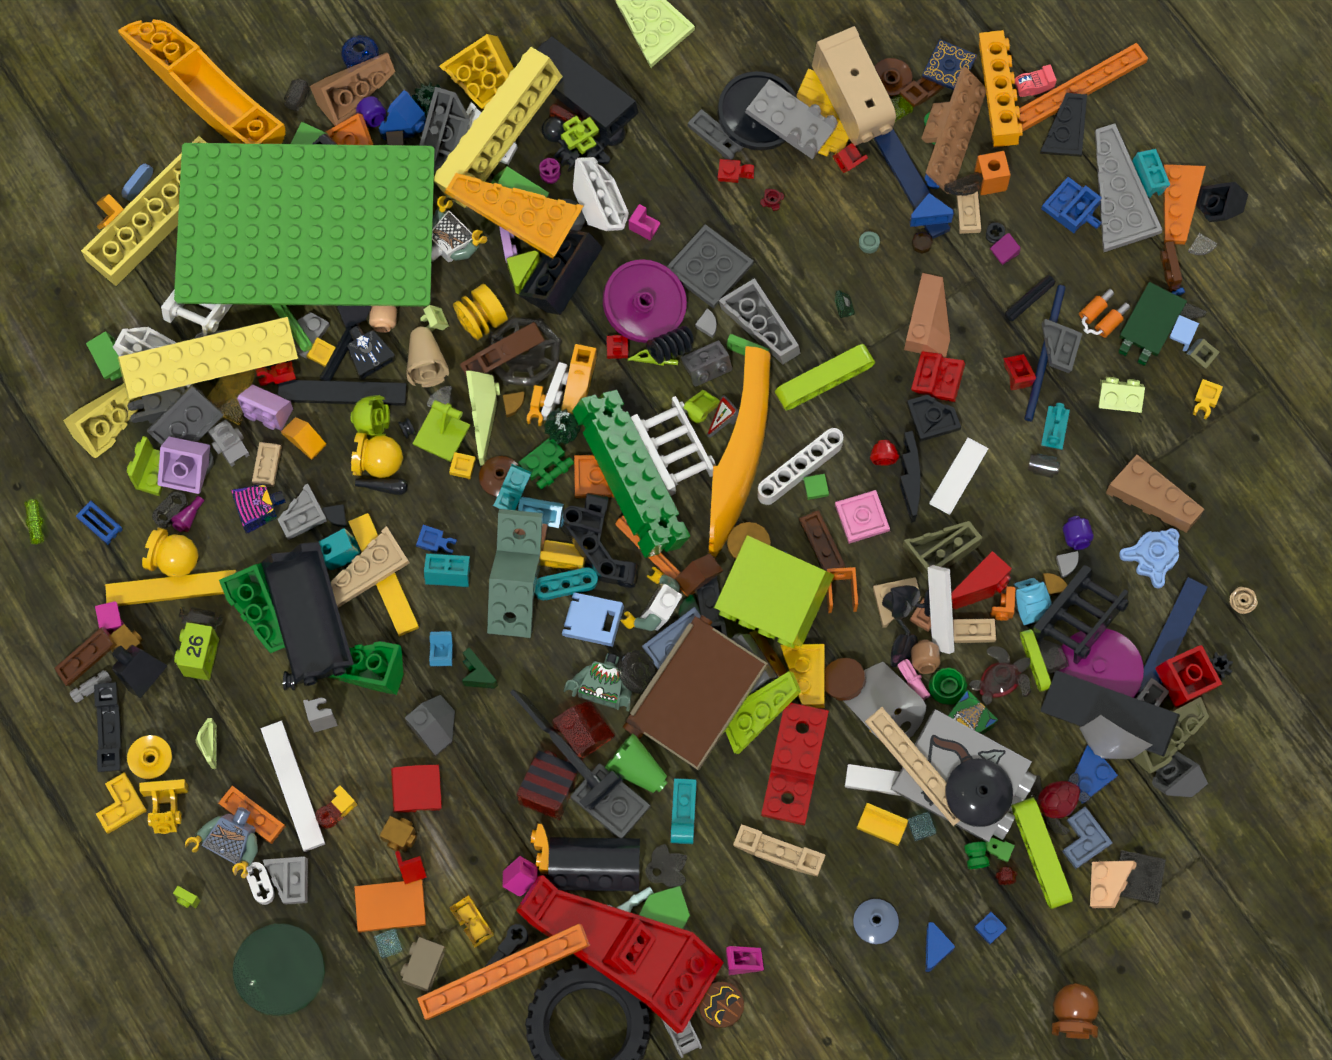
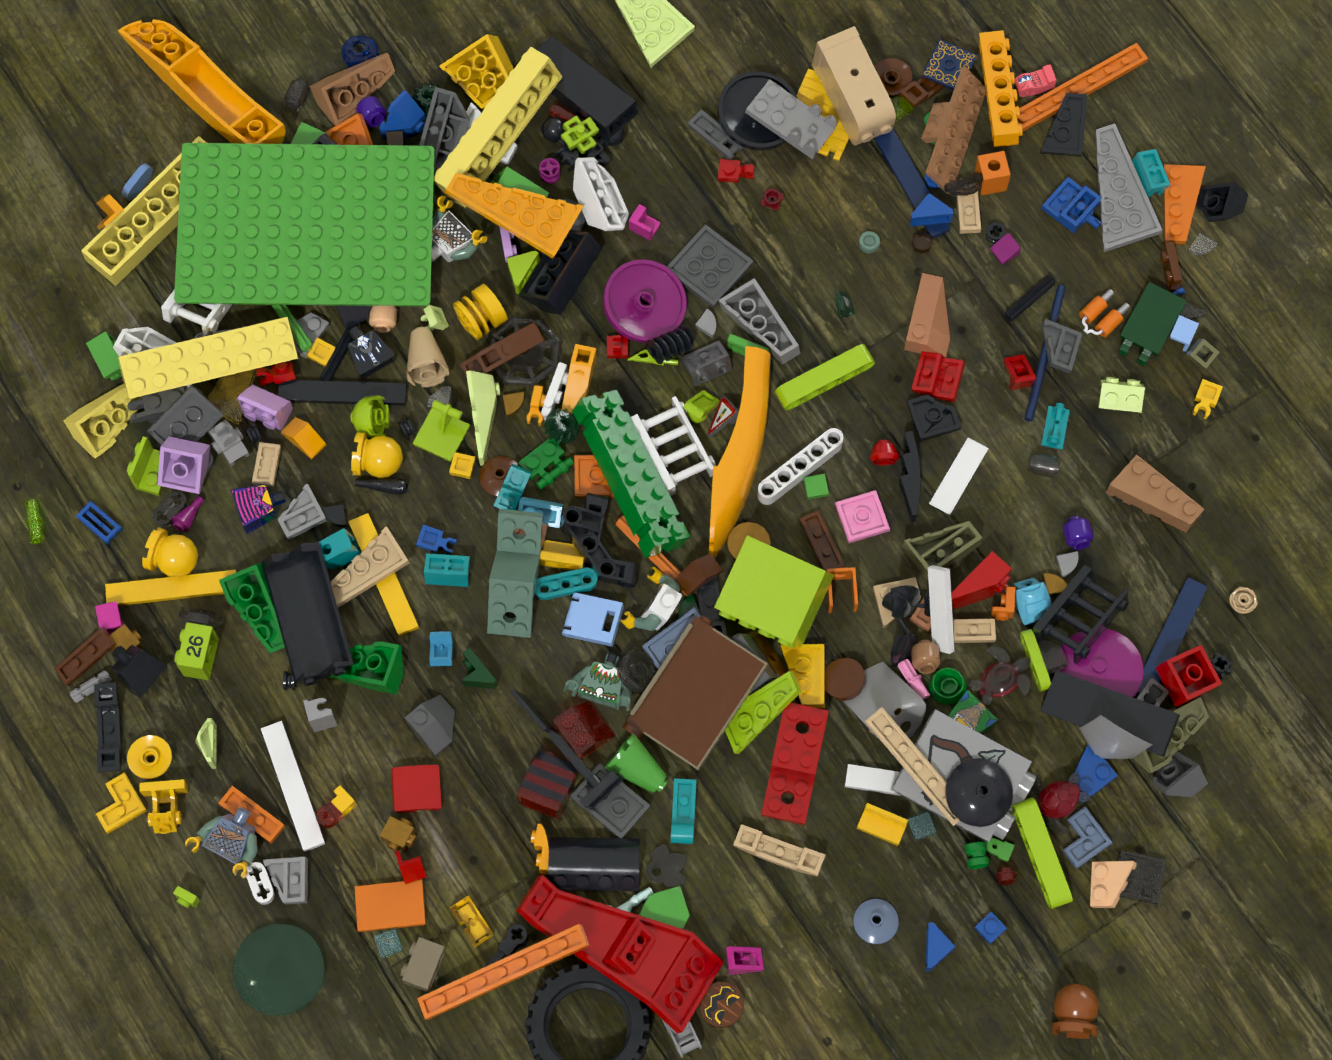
(253, 434): none -> black bush
(519, 876): dark pink panel -> none
(848, 158): red panel -> none
(1155, 554): light blue tile -> none

